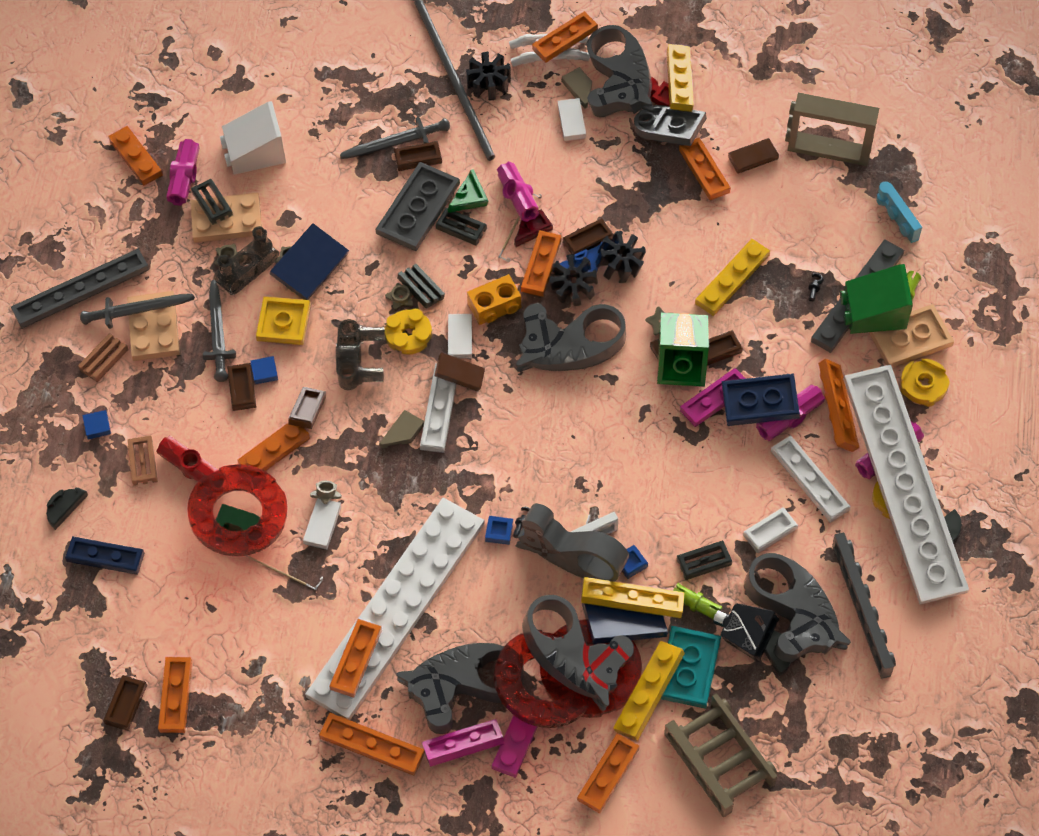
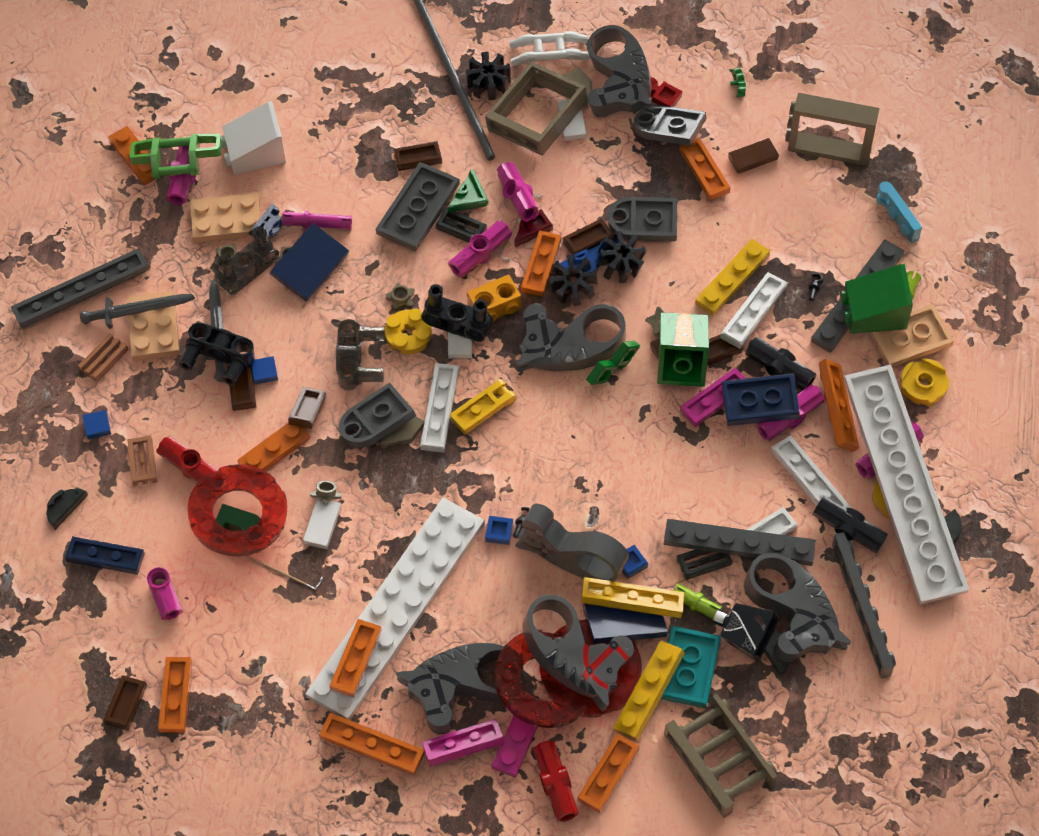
(164, 594): none -> dark pink piece
(195, 152): none -> bright green bar
(219, 214): pearl dark grey tile -> none
(220, 346): none -> black piece
(270, 221): none -> tile
(283, 320): yellow plate -> none
(321, 220): none -> dark pink pin
(375, 417): none -> dark grey plate
(397, 139): dark grey sword -> none
(424, 284): pearl dark grey tile -> none
(441, 314): none -> black piece
(459, 372): reddish brown tile -> none
(482, 406): none -> yellow plate
(488, 241): none -> dark pink piece
(521, 135): none -> dark tan window
(555, 781): none -> red piece
(564, 37): orange plate -> none
(603, 369): none -> green tile
(605, 524): white tile -> none
(645, 217): none -> dark grey plate
(680, 78): yellow plate -> none
(737, 541): none -> dark grey plate
(739, 81): none -> green piece
(753, 310): none -> white tile
(780, 362): none -> black piece
(851, 523): none -> black piece

